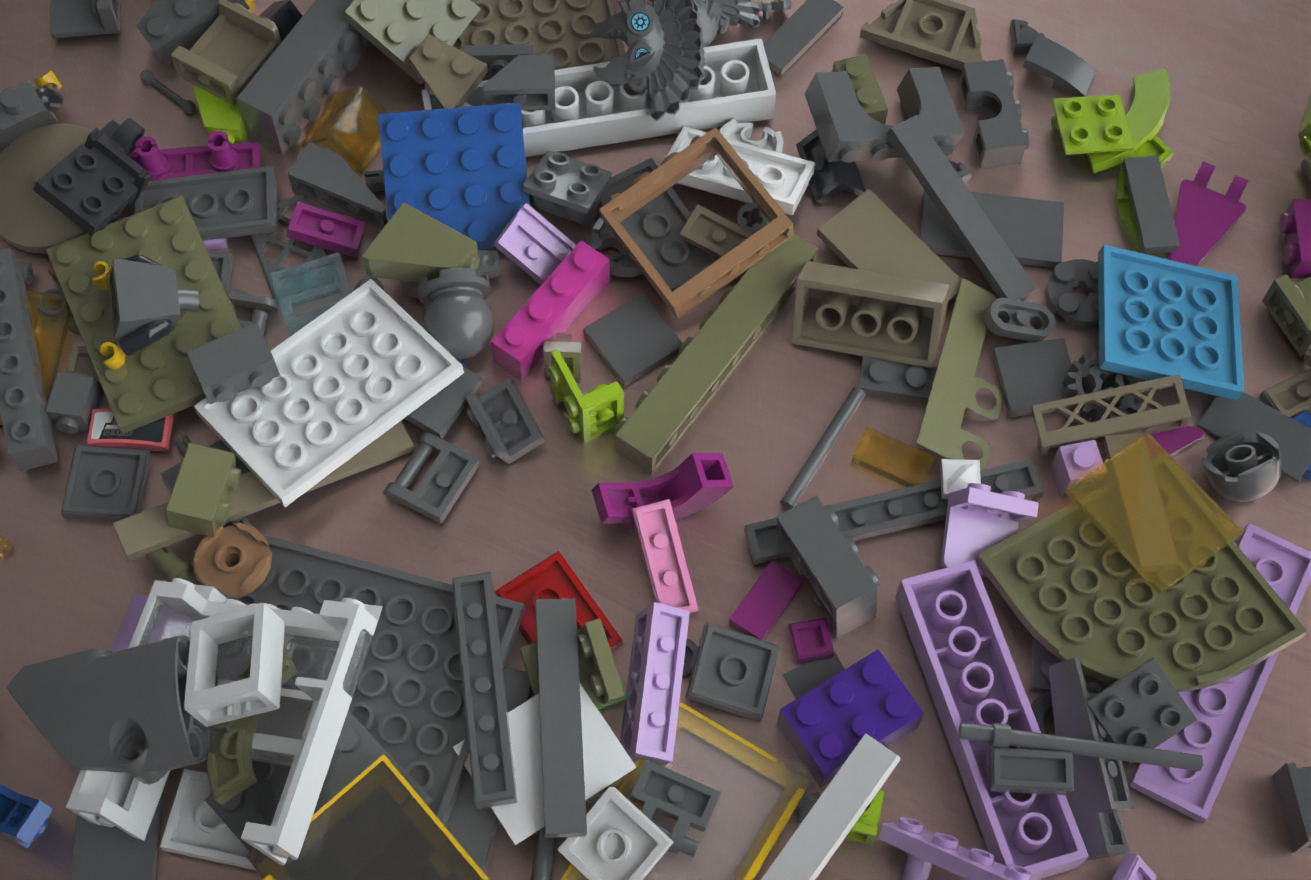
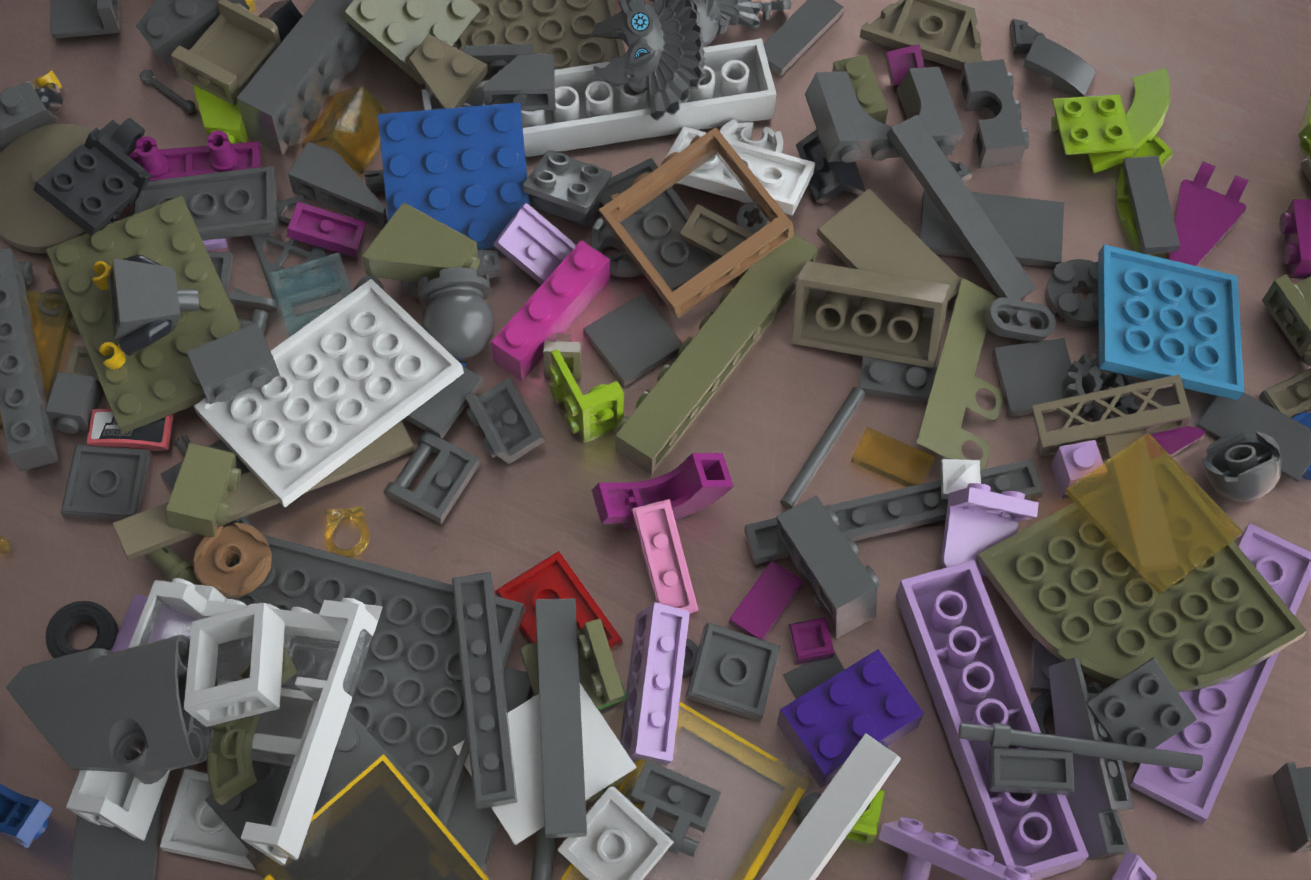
(74, 614): none -> black tyre
(334, 517): none -> clear yellow piece
(901, 60): none -> magenta plate

